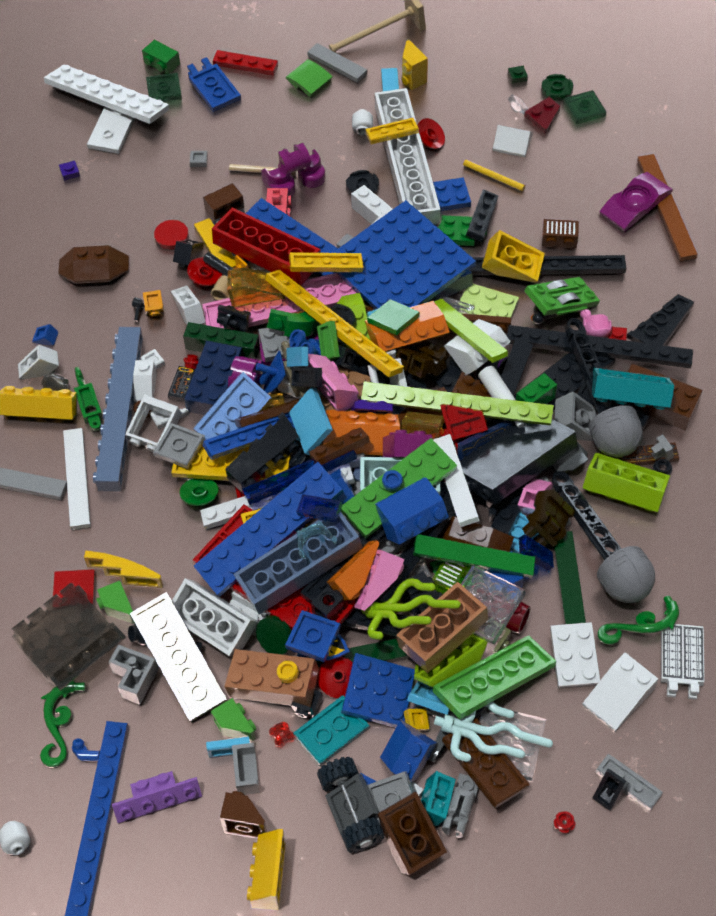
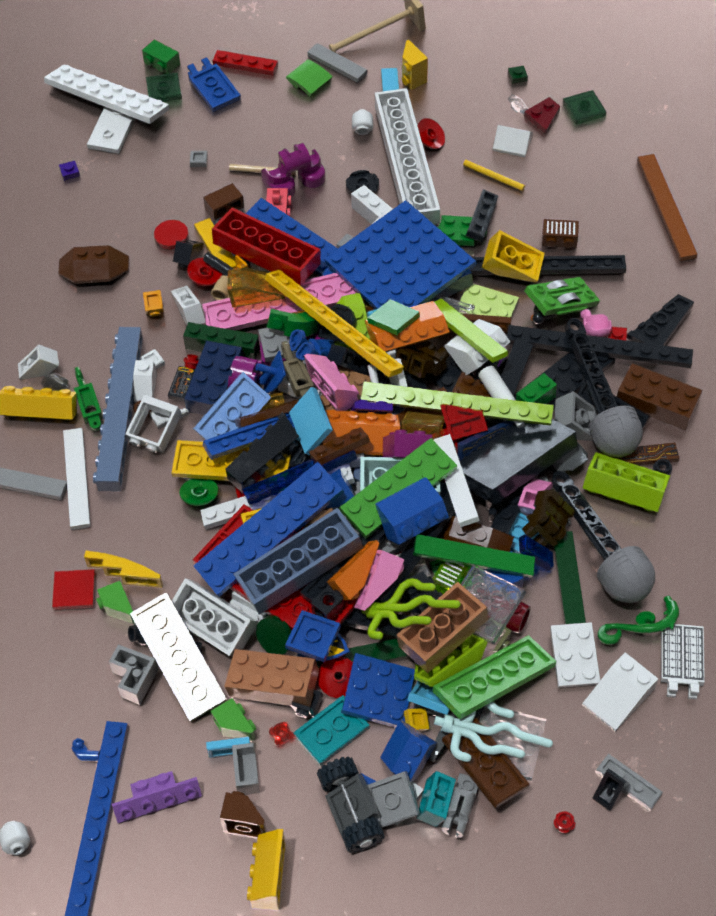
(45, 335): blue slope -> none
(52, 722): green plant -> none
(66, 636): clear smoke slope -> none
(139, 305): black hand -> none
(179, 445): light grey tile -> none
(233, 318): black hips -> none
(287, 672): yellow tile -> none
(297, 356): medium azure tile -> none
(307, 376): black tile -> none
(309, 531): clear light blue helmet -> none
(319, 508): clear blue tile -> none
(326, 262): yellow plate -> none
(328, 340): bright green tile -> none
(392, 131): yellow tile -> none
(392, 480): blue tile -> none
(410, 834): reddish brown slope -> none
(452, 194): blue plate -> none
(557, 87): dark green tile -> none
(633, 388): teal slope -> none
(635, 200): magenta slope -> none
(662, 449): light grey tile -> none

